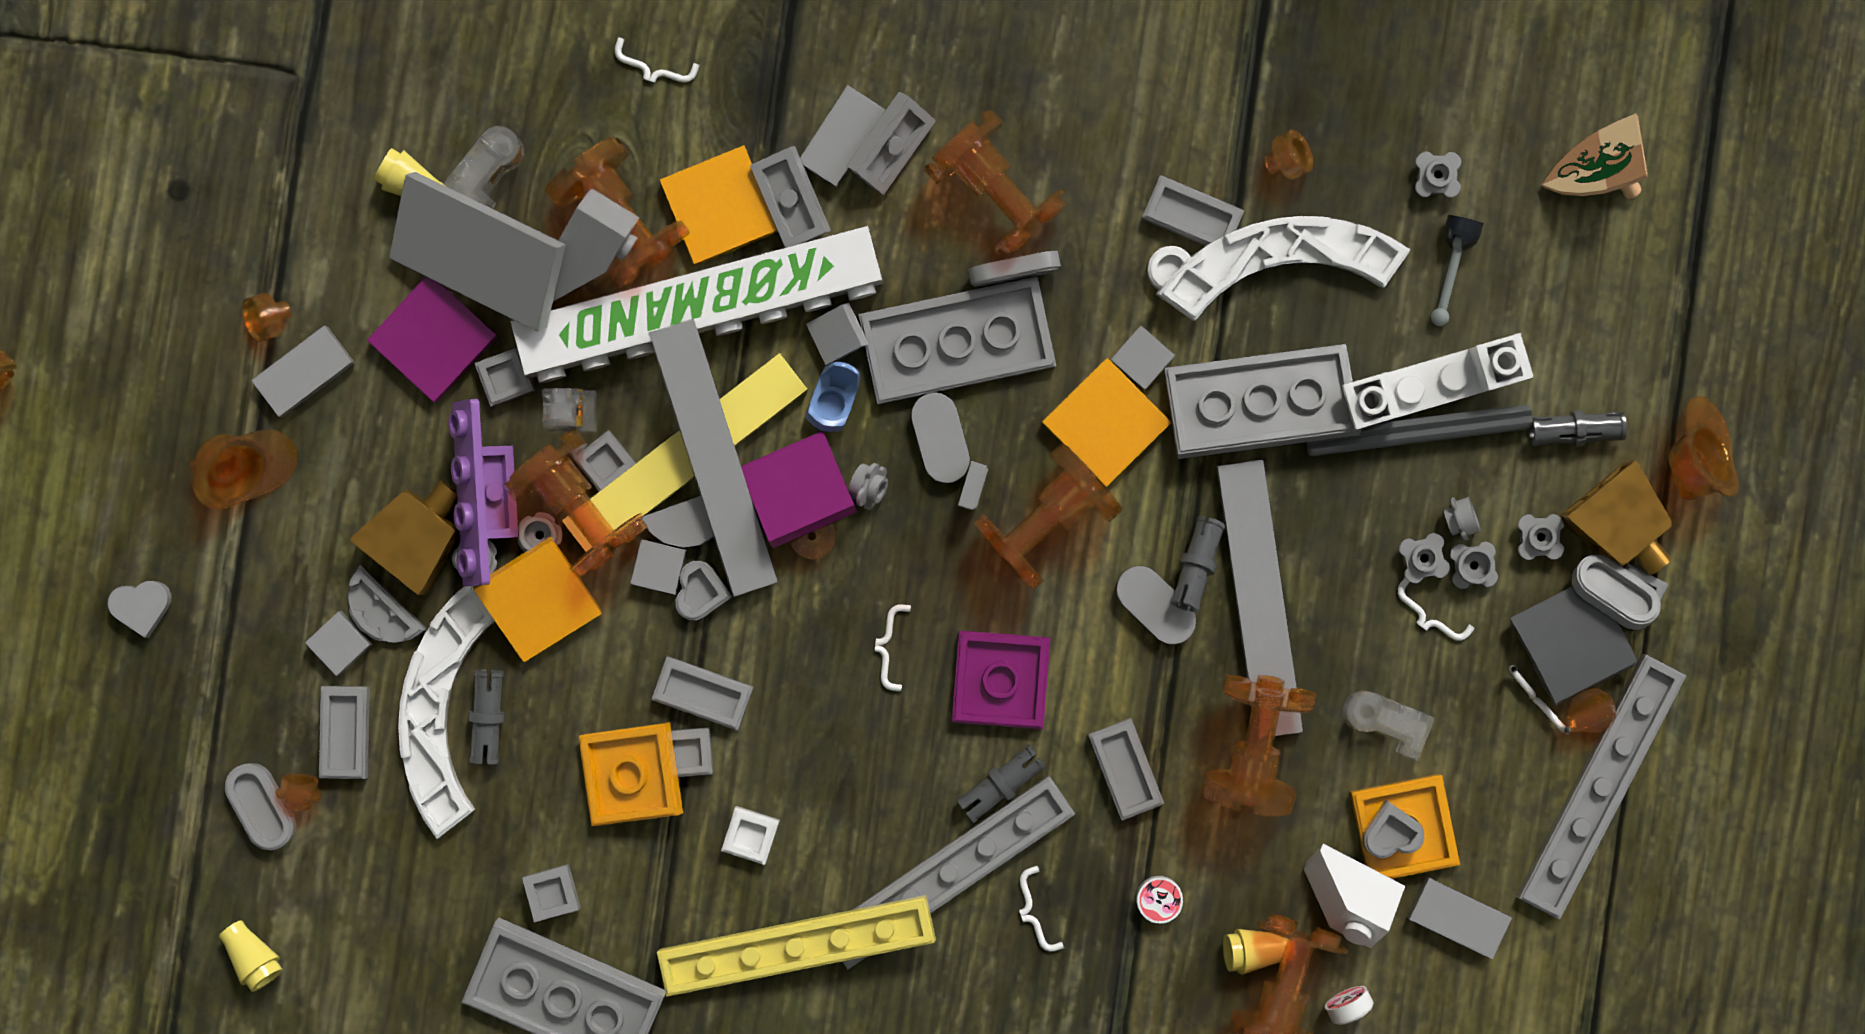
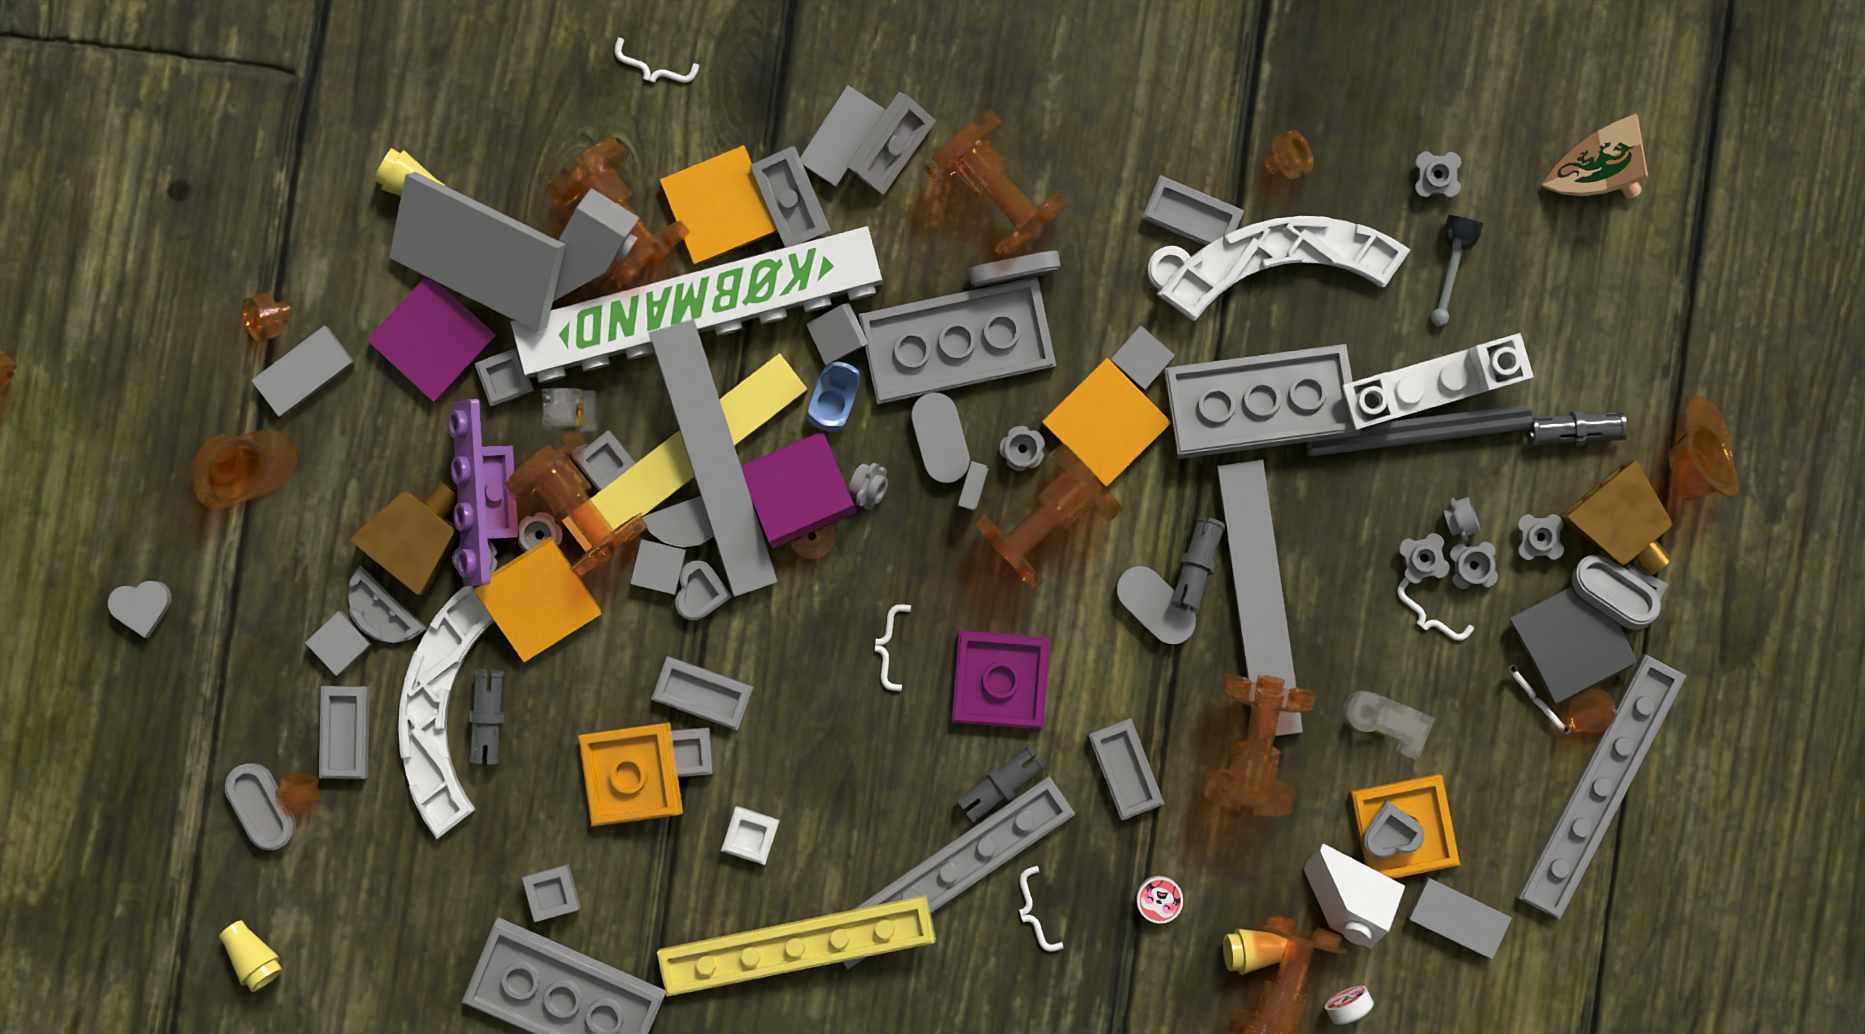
(486, 163): clear leg -> none
(1033, 442): none -> light grey plate

